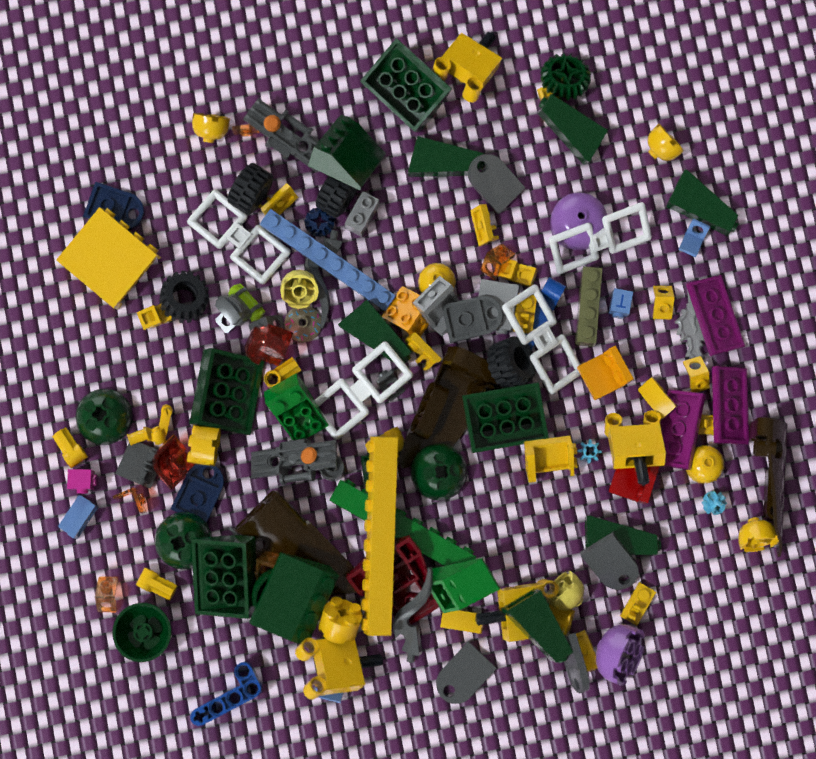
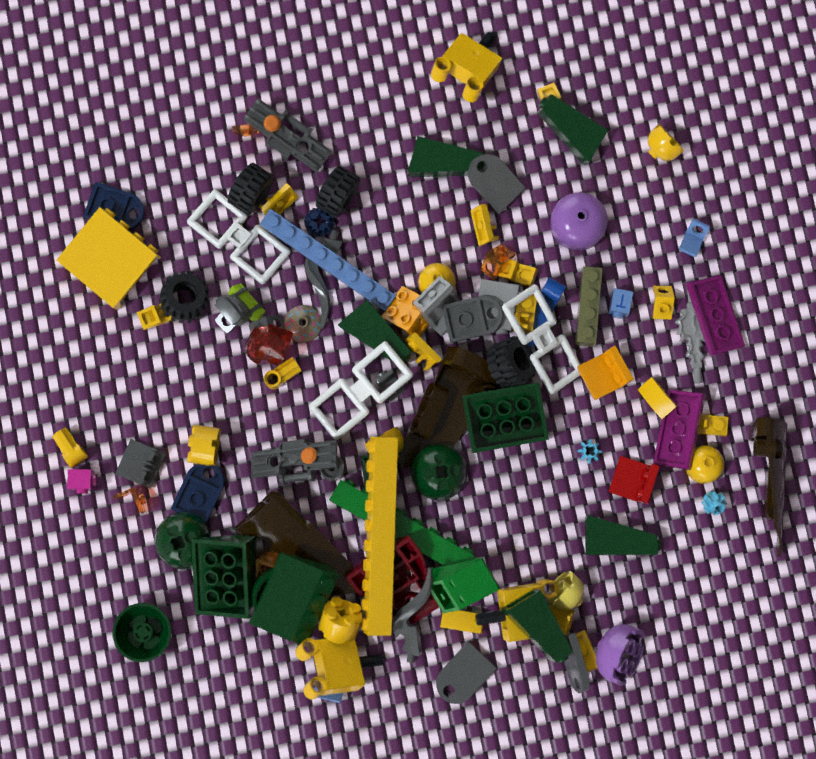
(78, 517): medium blue panel -> none
(106, 592): clear orange bracket -> none
(114, 416): dark green piece -> none
(153, 582): yellow piece -> none
(156, 434): yellow pin -> none
(171, 462): clear red brick -> none
(210, 126): yellow cylinder -> none
(225, 699): blue beam -> none
(226, 391): dark green slope -> none
(295, 408): green slope -> none
(299, 289): light yellow cylinder -> none
(347, 153): dark green slope -> none
(362, 214): light grey brick -> none
(406, 85): dark green slope -> none
(549, 456): yellow panel -> none
(565, 76): dark green gear -> none
(604, 237): white bar -> none
(611, 560): dark grey tile -> none
(636, 444): yellow piece -> none
(637, 603): yellow plate -> none
(698, 377): yellow bracket -> none
(699, 203): dark green slope -> none
(730, 405): magenta tile -> none
(756, 535): yellow cylinder -> none

